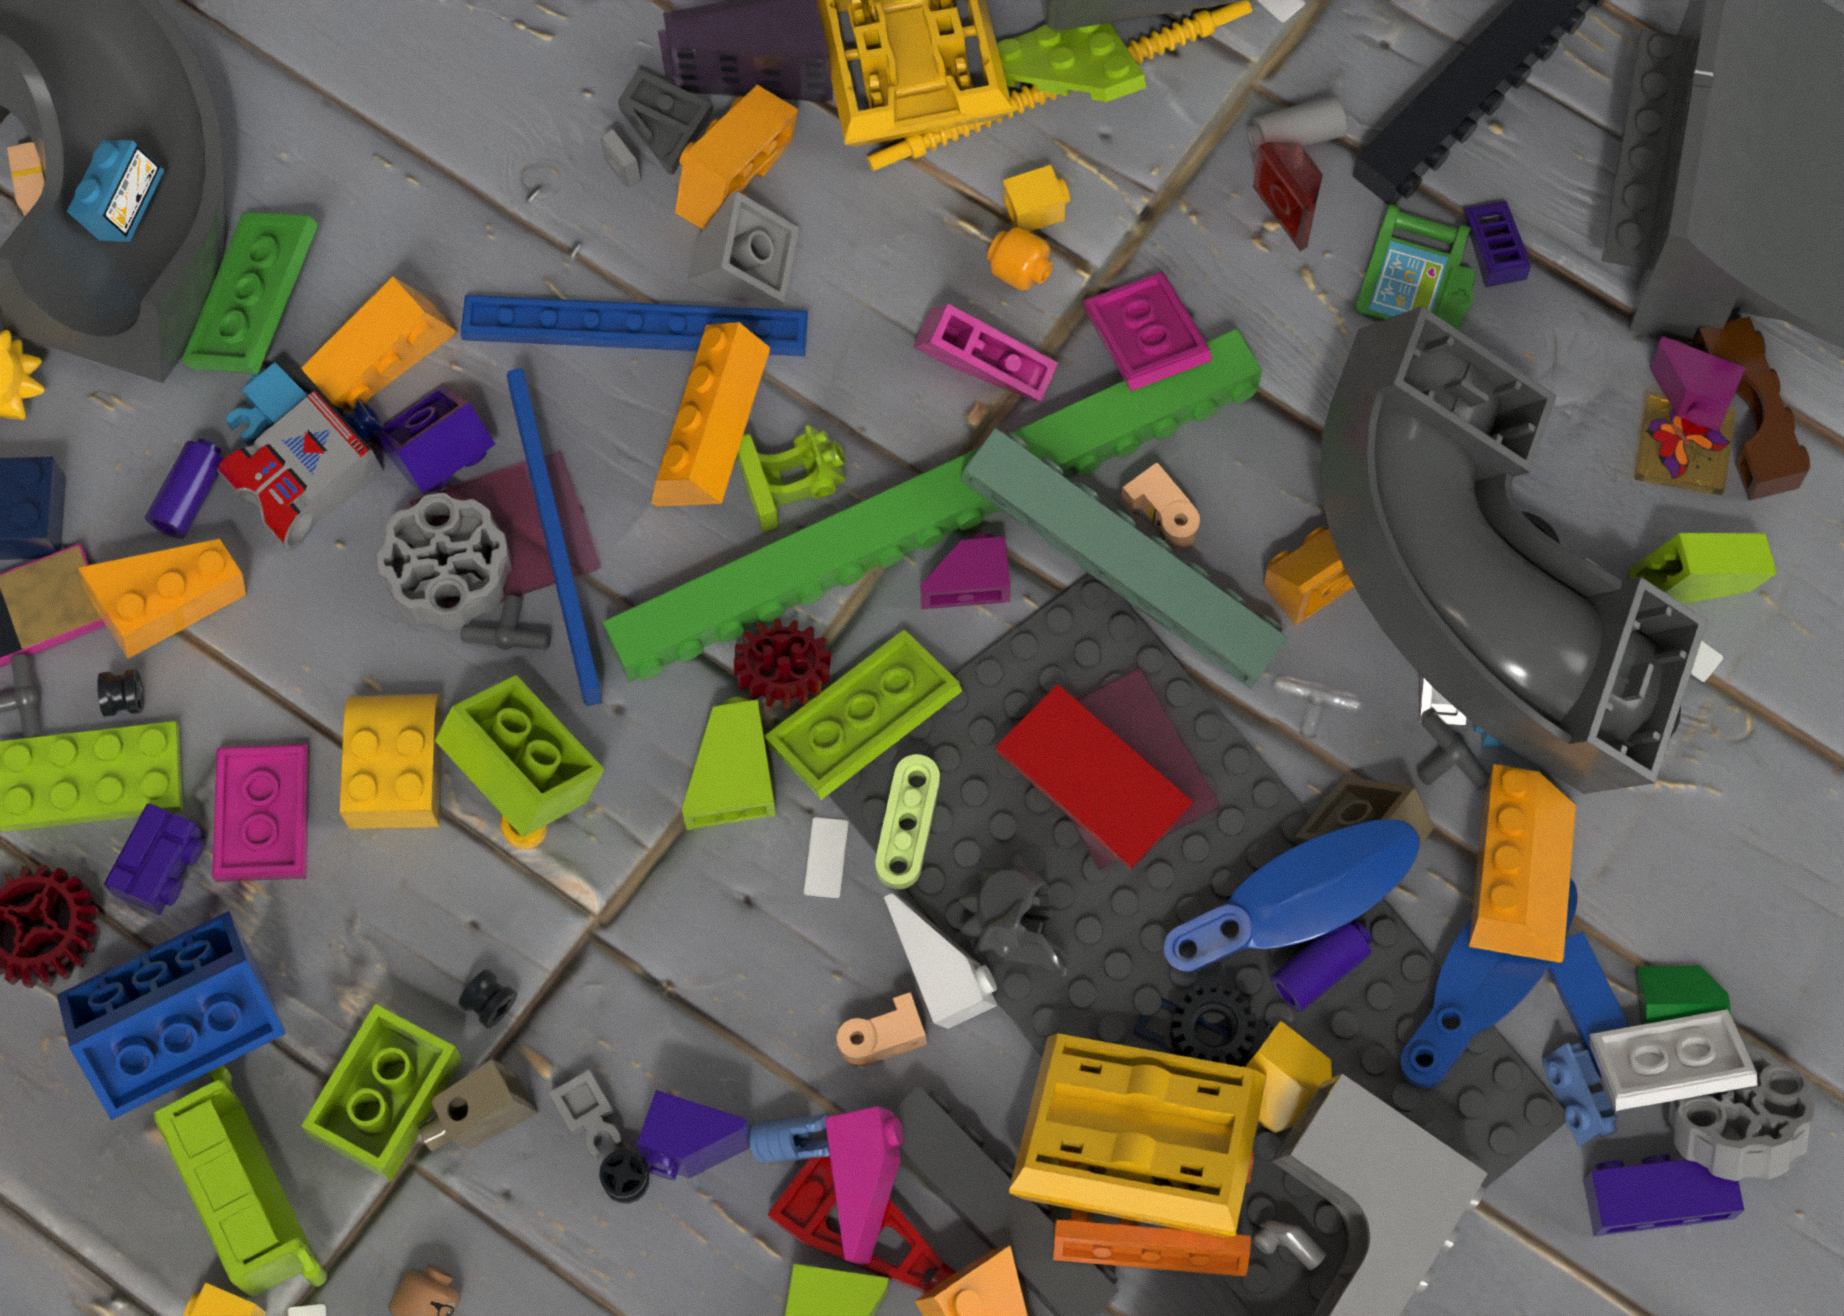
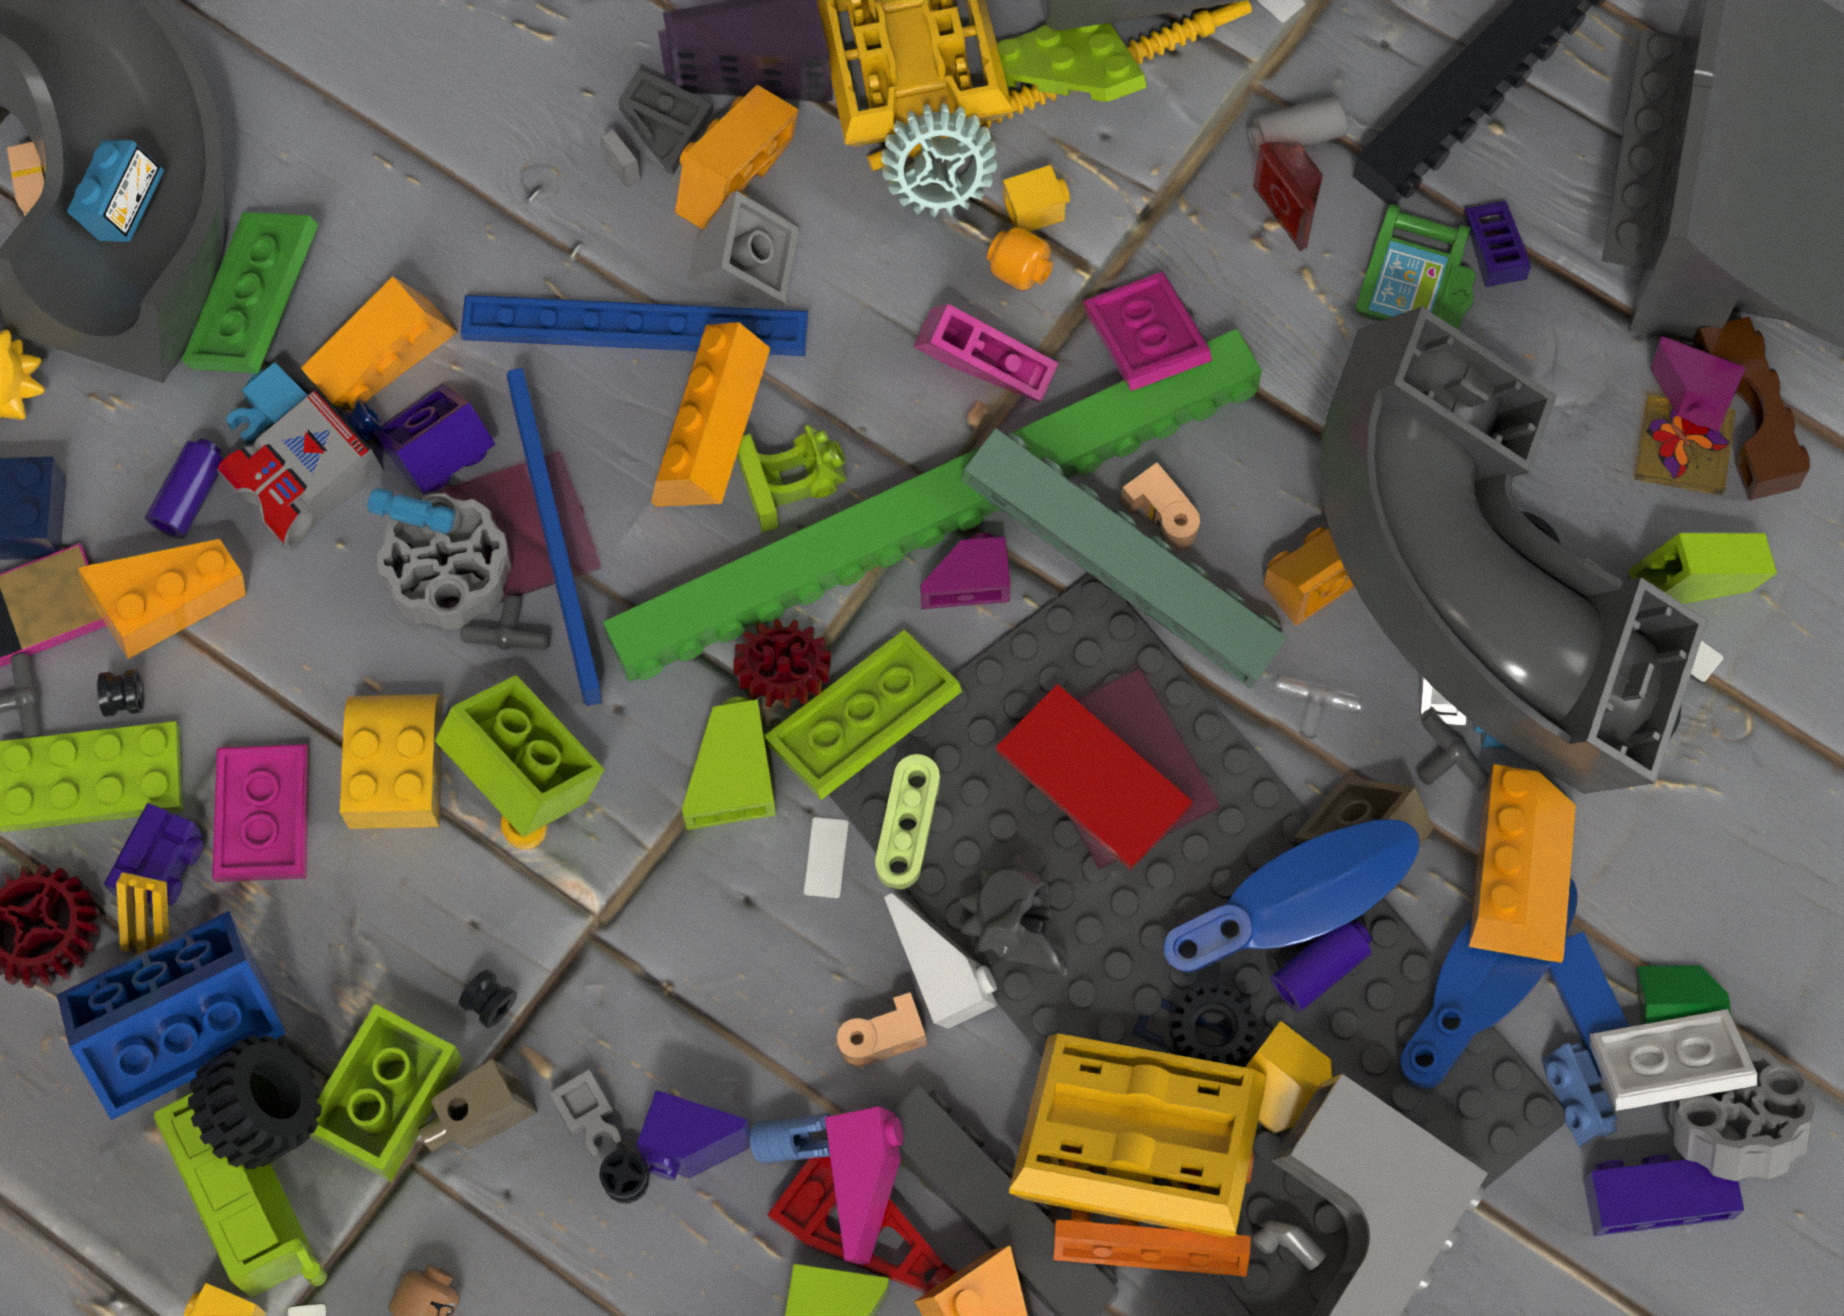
(126, 917): none -> yellow tile
(254, 1102): none -> black tyre
(411, 510): none -> dark azure axle
(963, 140): none -> light aqua gear

